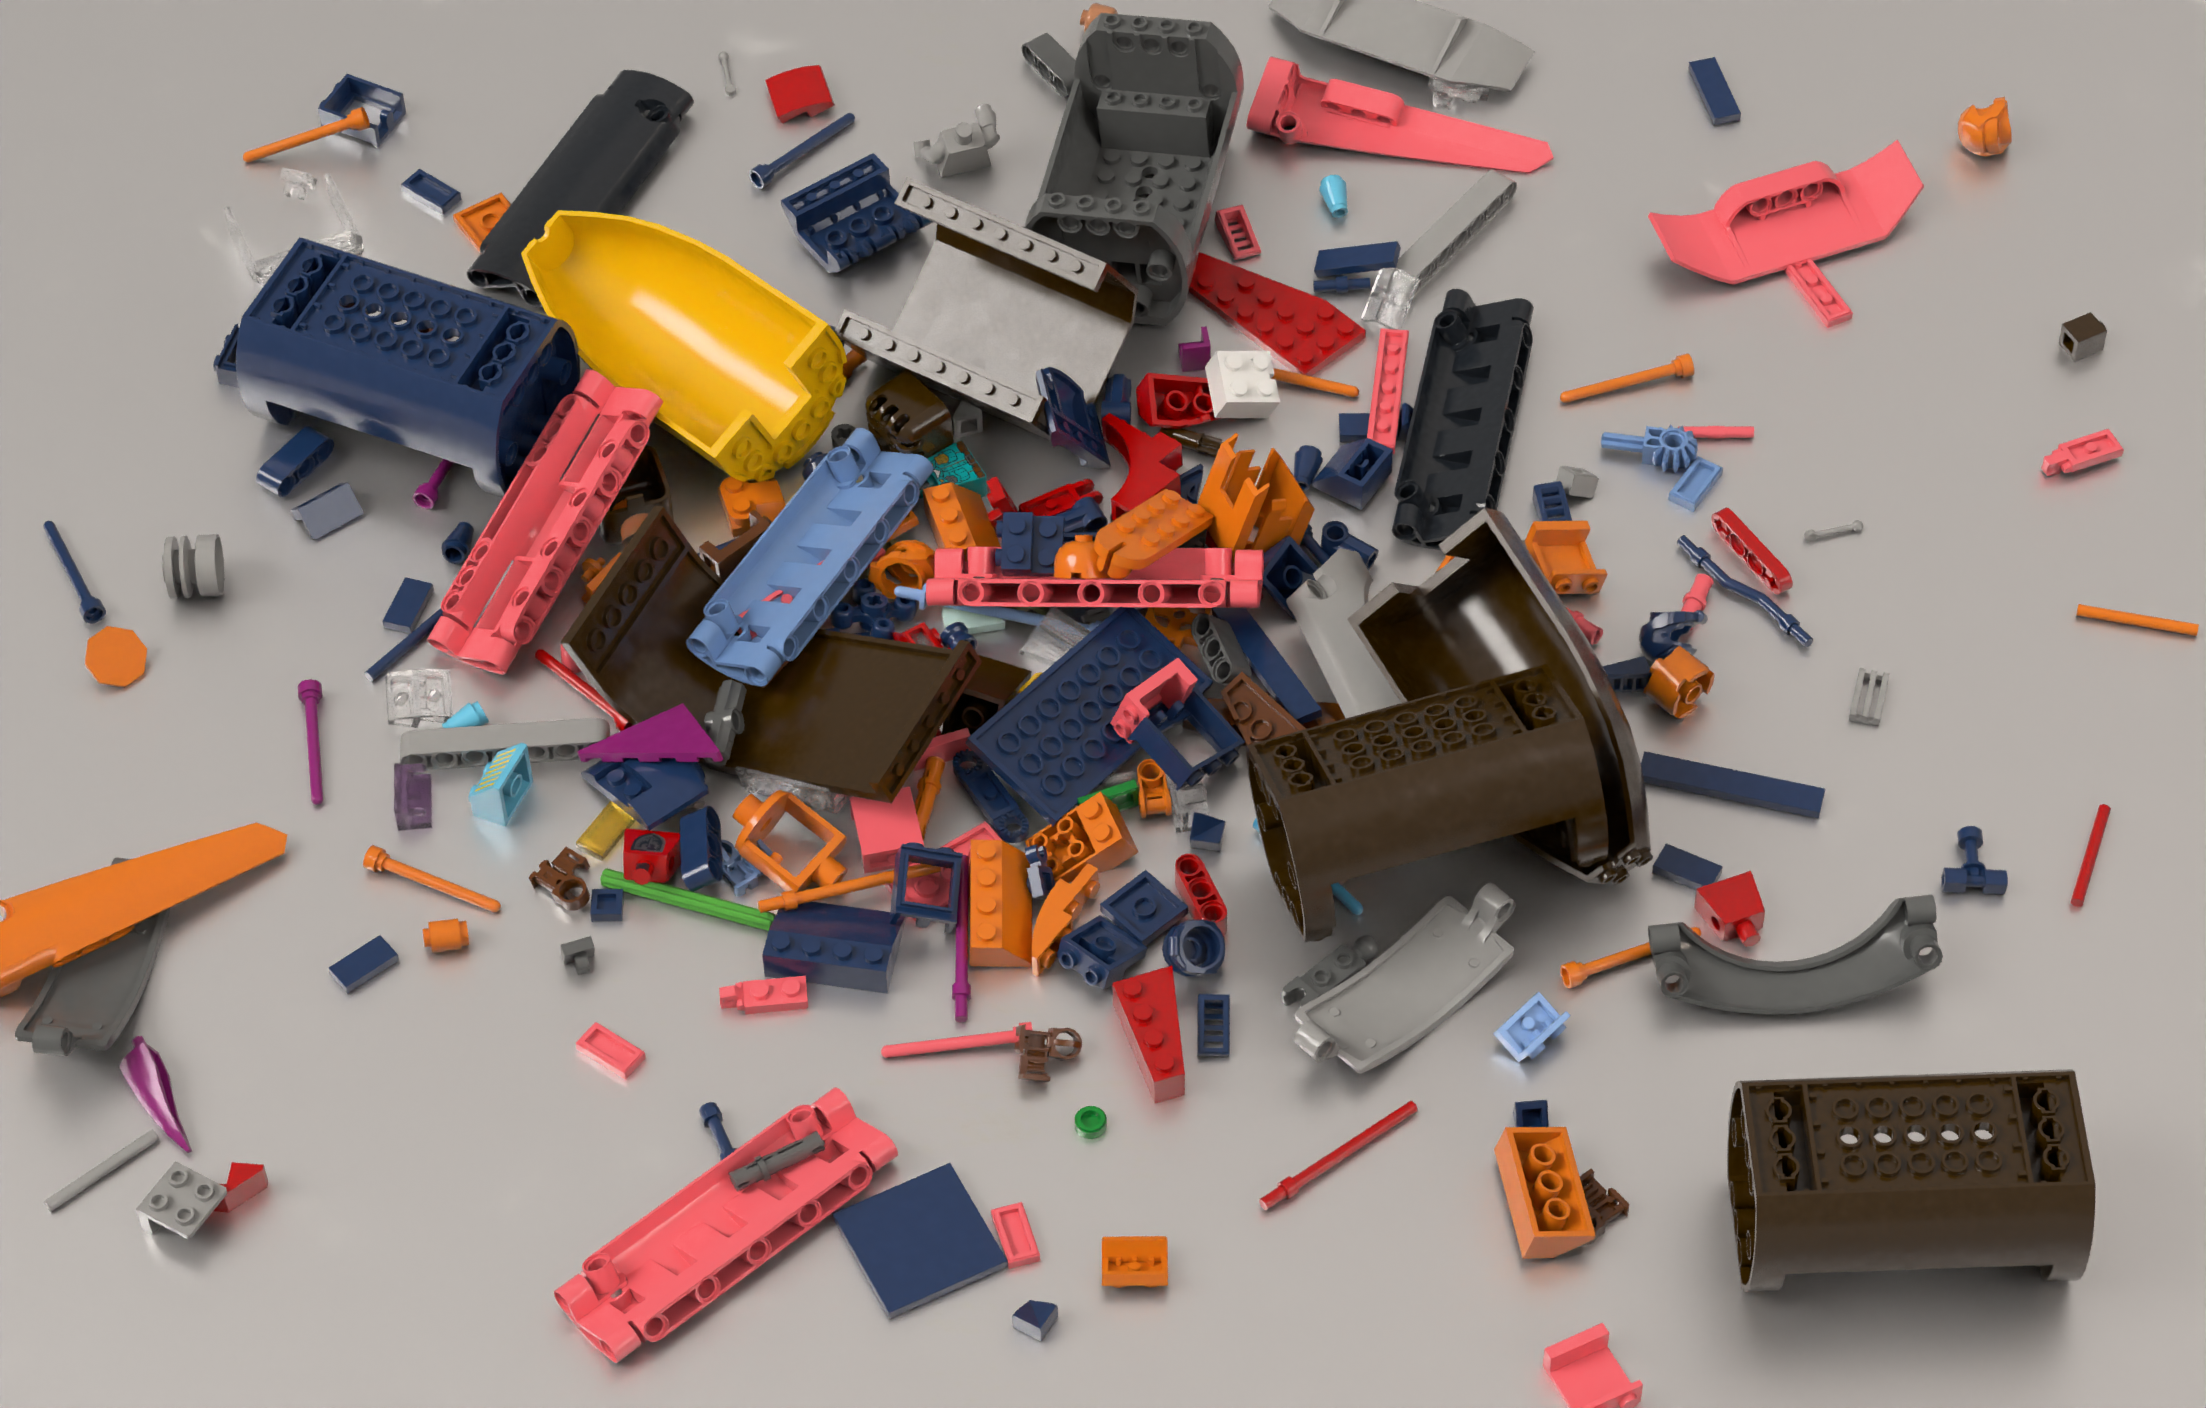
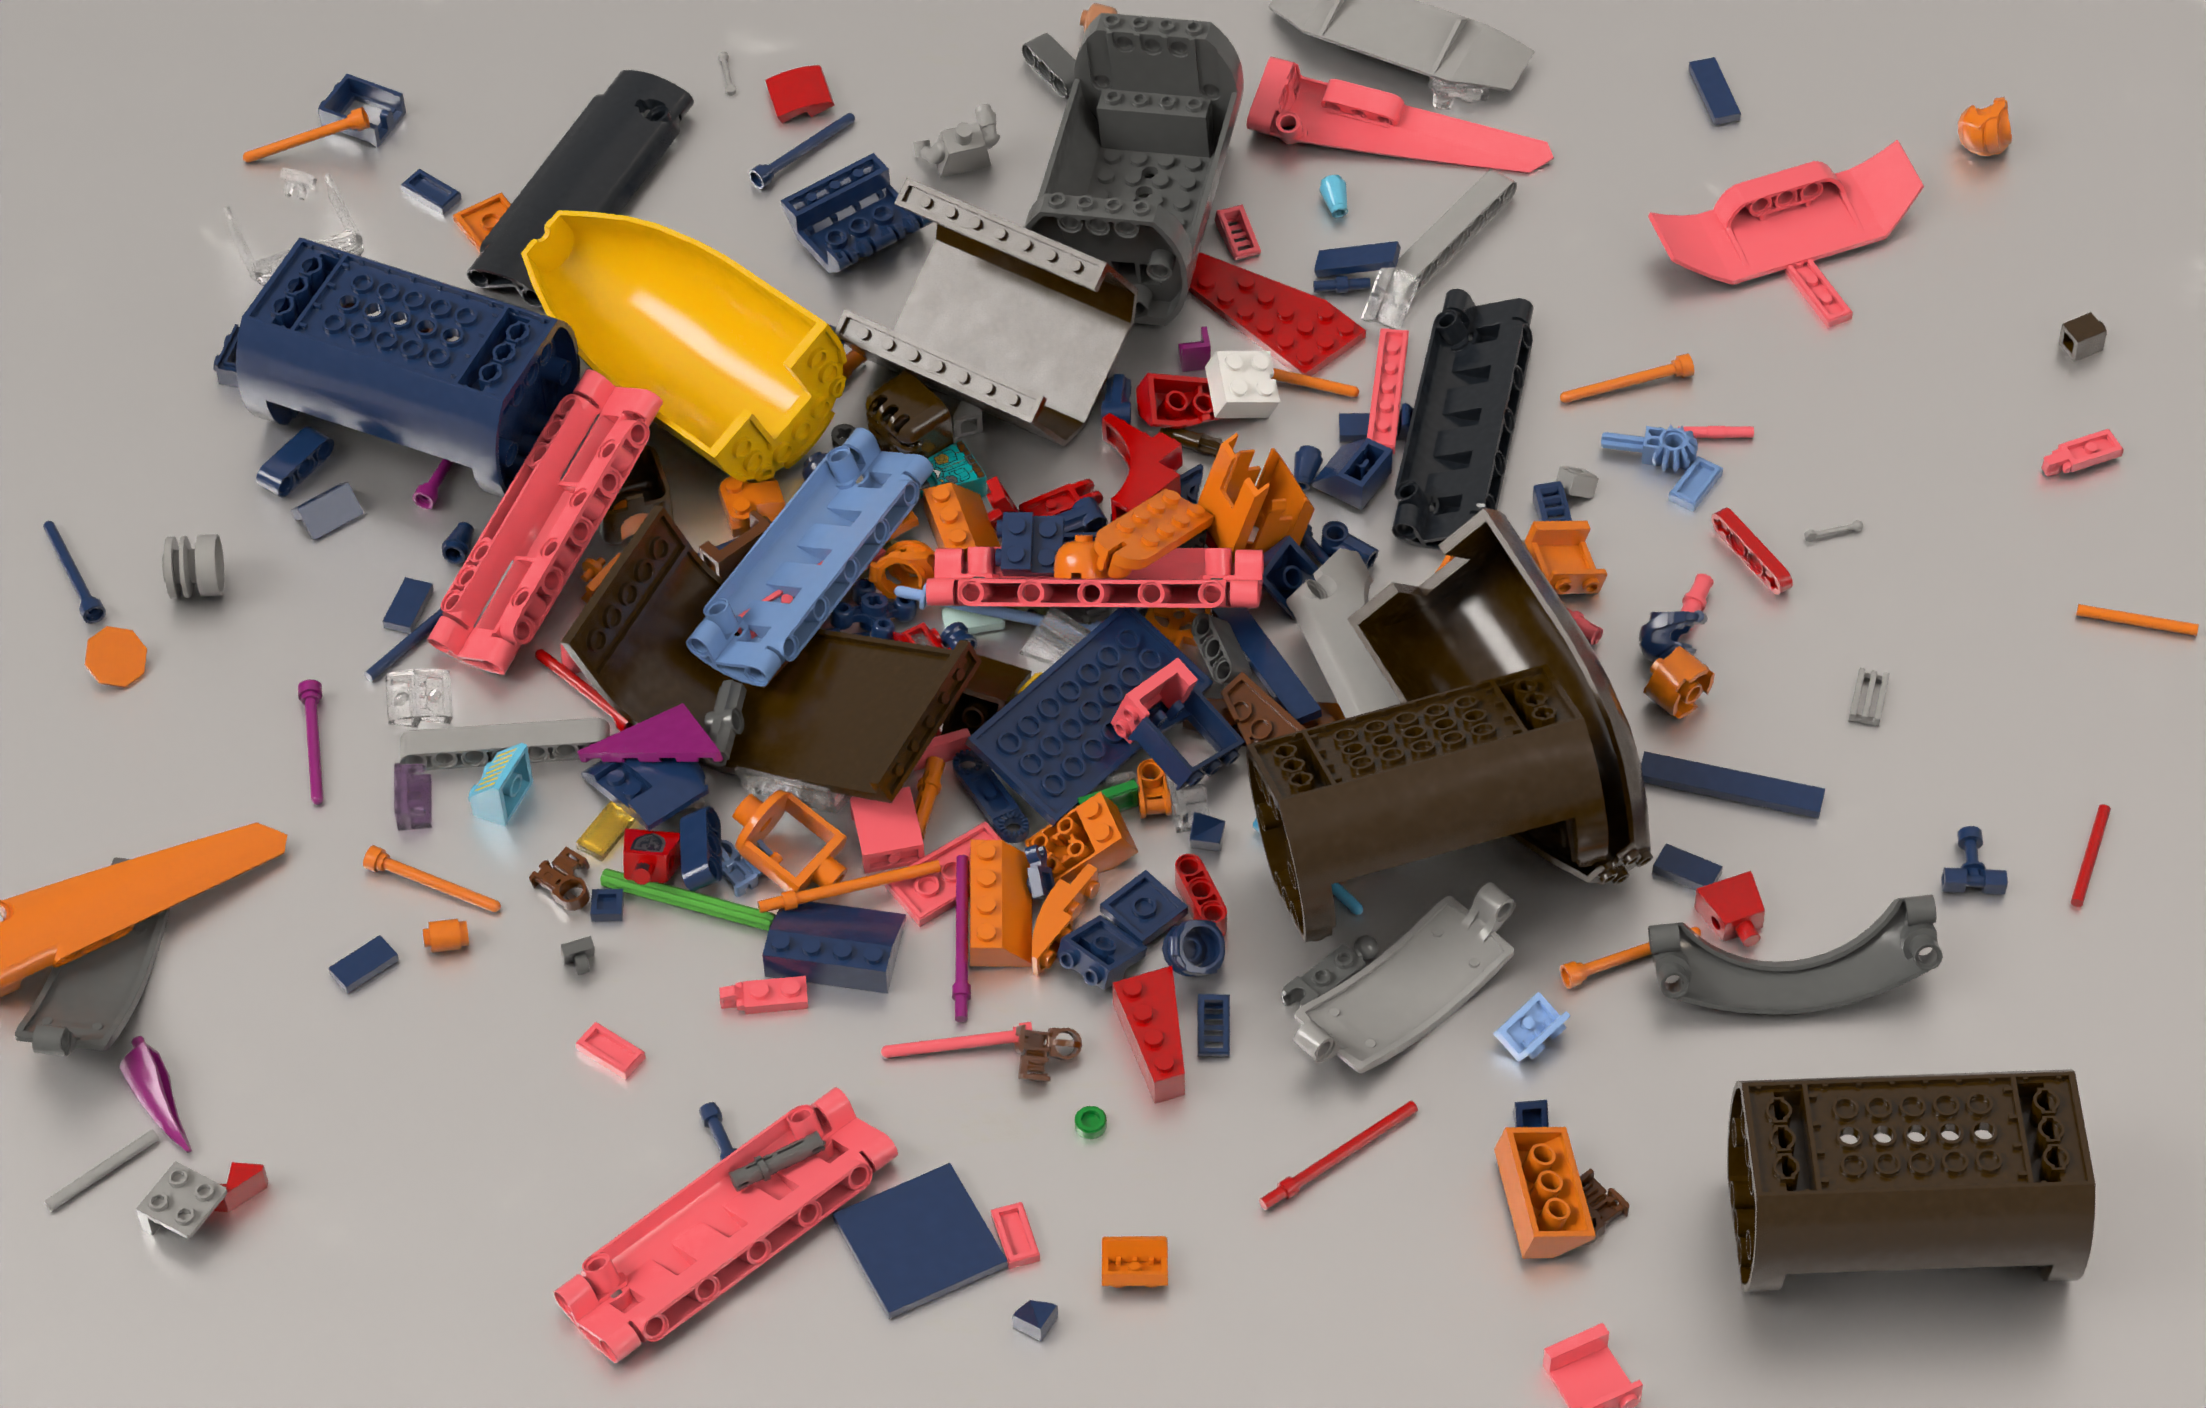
(467, 716): medium azure cone -> none
(925, 913): dark blue window -> none
(1070, 420): dark blue slope -> none
(1629, 675): dark blue slope -> none
(1787, 622): dark blue bar -> none

